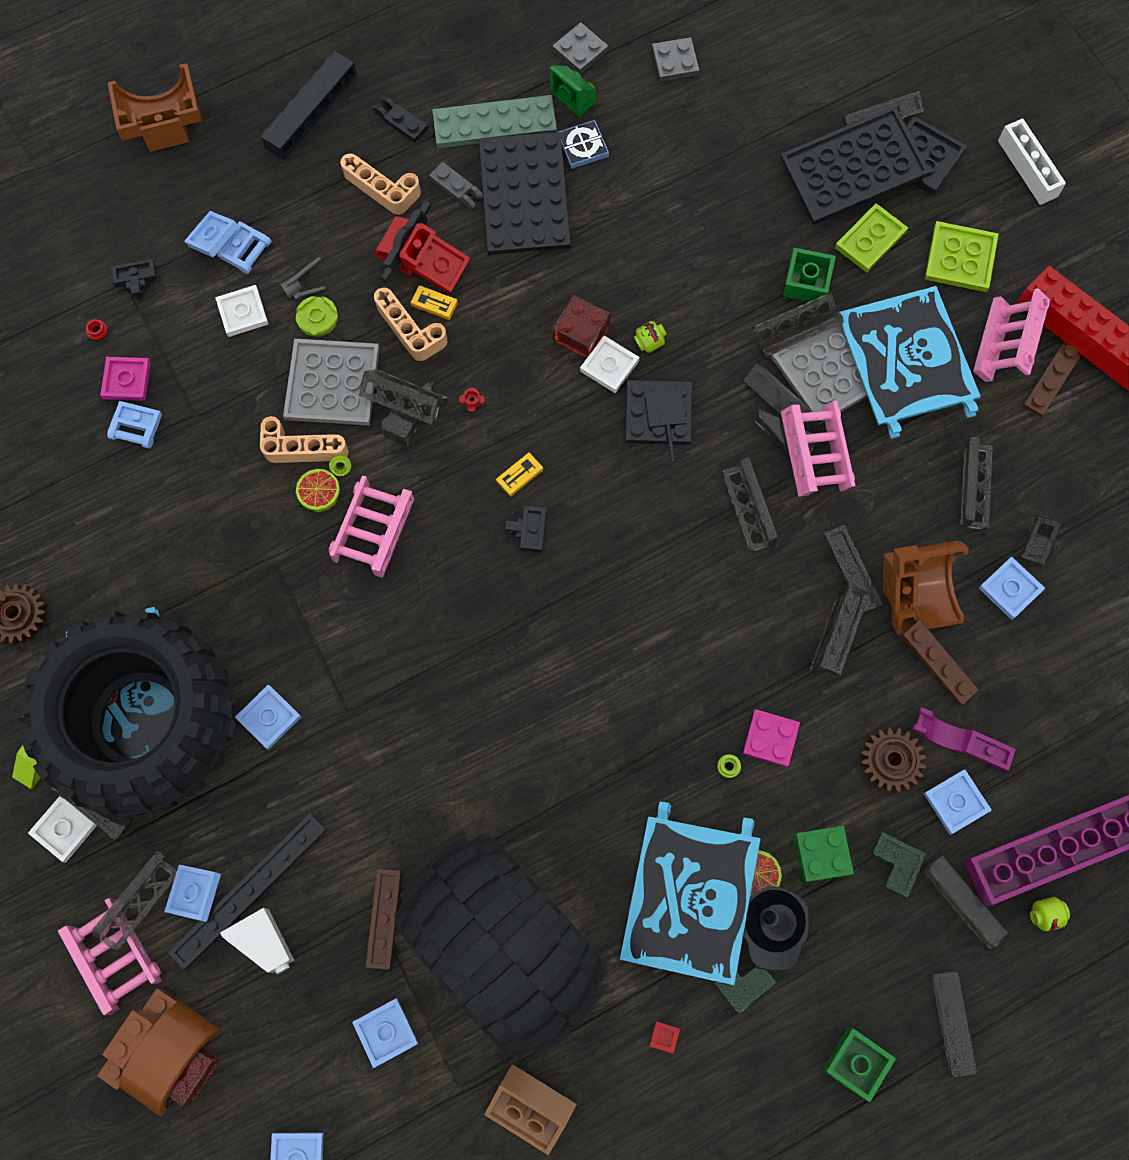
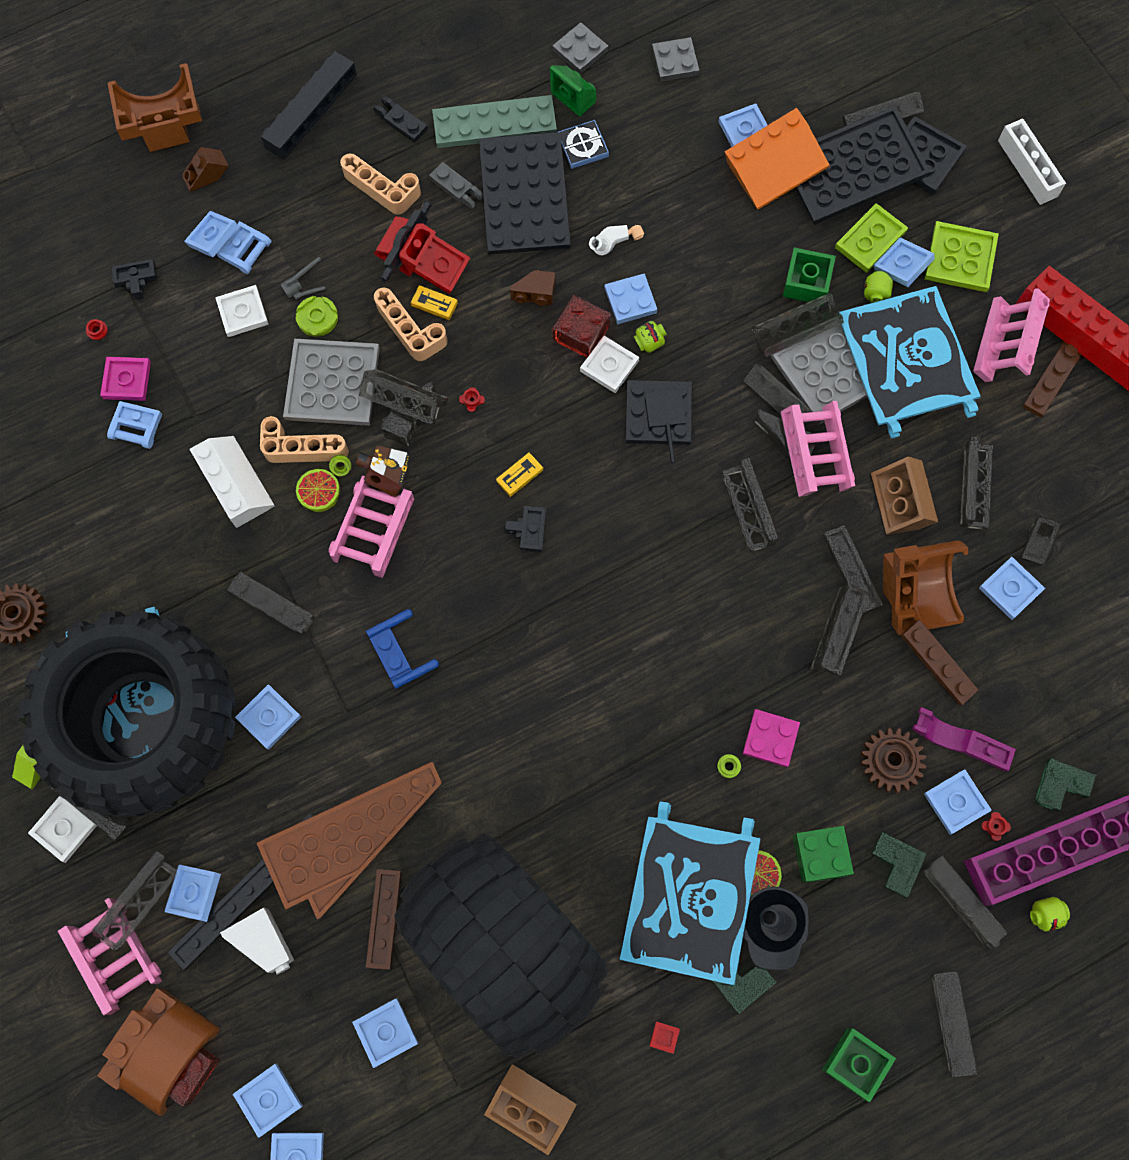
(204, 168): none -> reddish brown slope
(232, 479): none -> white slope
(267, 1100): none -> light blue plate
(271, 603): none -> clear smoke plate
(332, 848): none -> dark orange wing
(384, 468): none -> torso
(391, 653): none -> blue plate
(535, 288): none -> reddish brown slope
(611, 236): none -> white arm
(630, 298): none -> light blue plate
(742, 123): none -> light blue plate
(776, 158): none -> orange slope
(878, 287): none -> lime head
(904, 261): none -> light blue plate
(904, 496): none -> medium nougat slope
(1003, 826): none -> red plate
(1061, 778): none -> clear green plate

